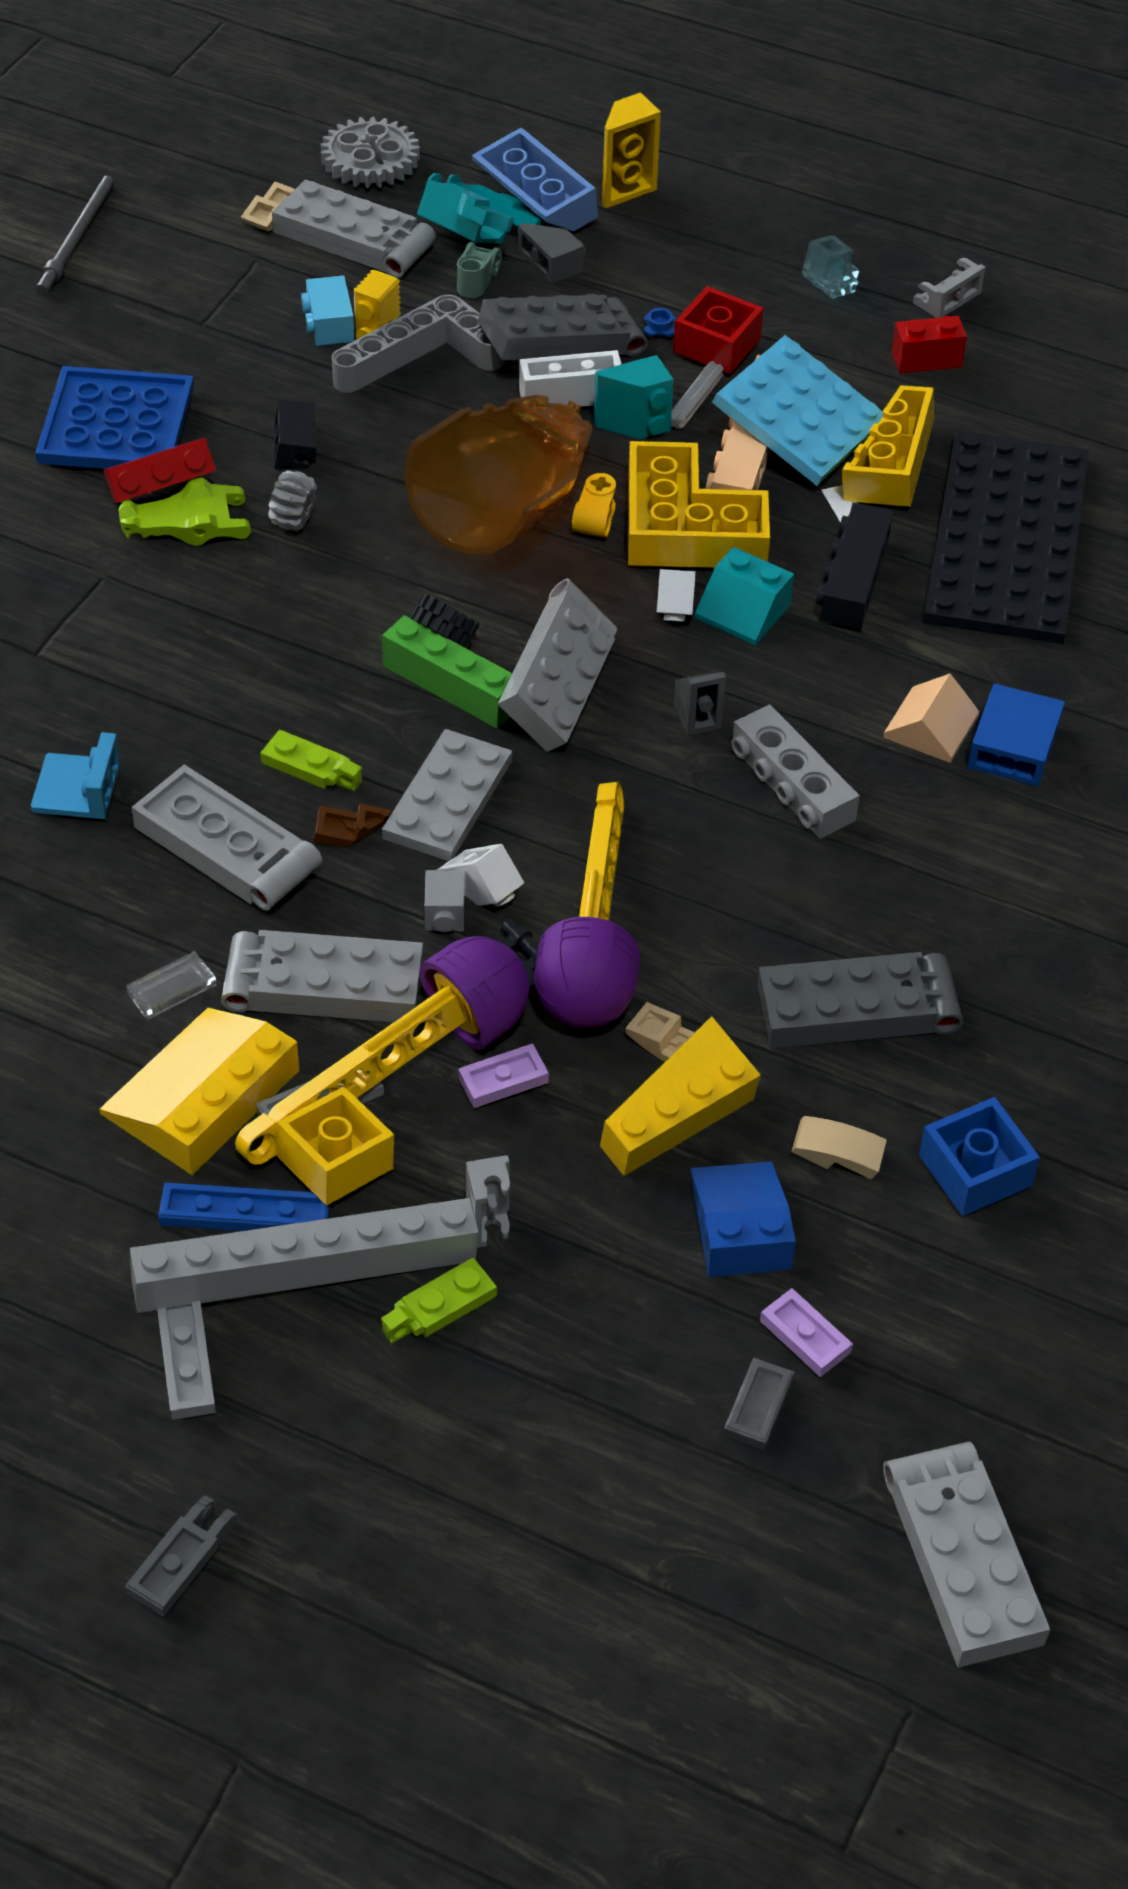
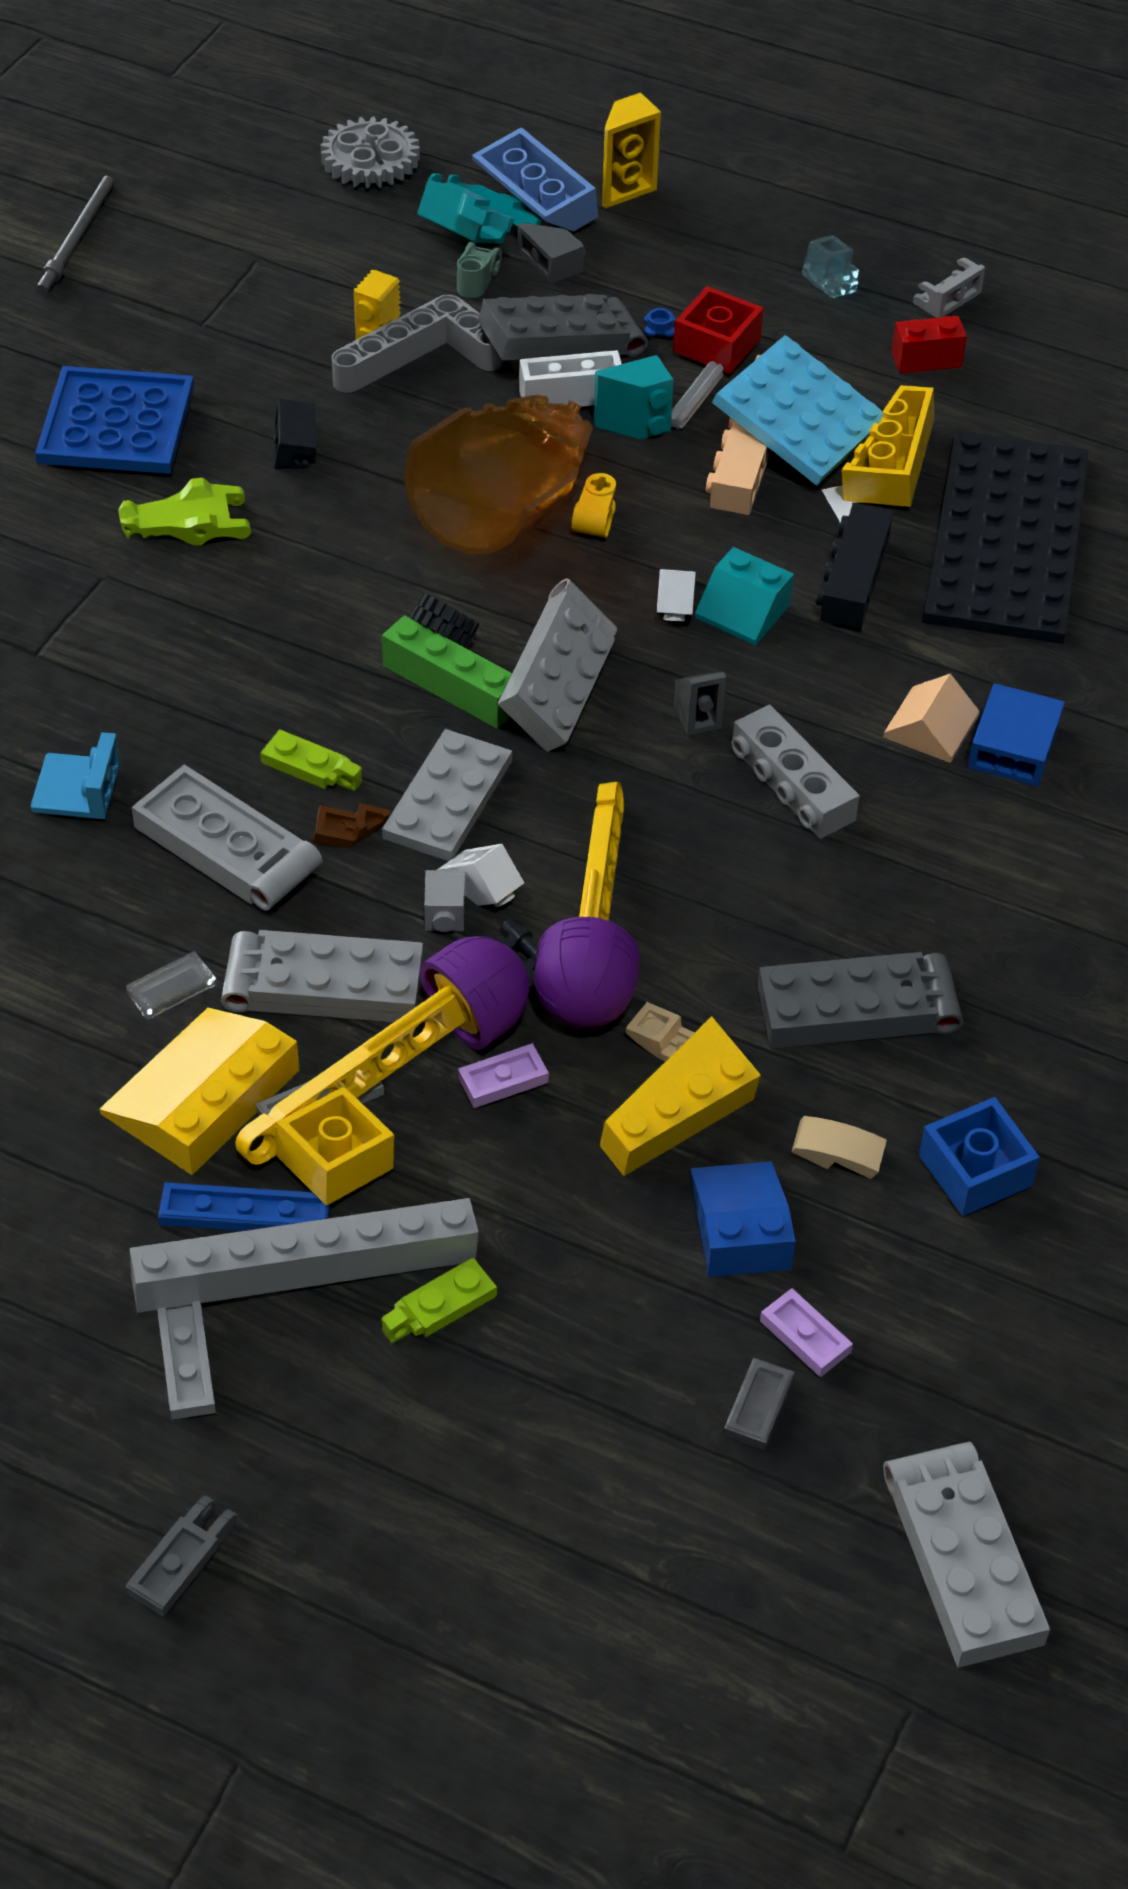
(159, 470): red brick -> none
(260, 210): tan slope -> none
(292, 500): light grey gear -> none
(329, 310): medium azure brick -> none
(352, 228): light grey hinge -> none
(489, 1194): light grey hinge -> none
(685, 525): yellow brick -> none

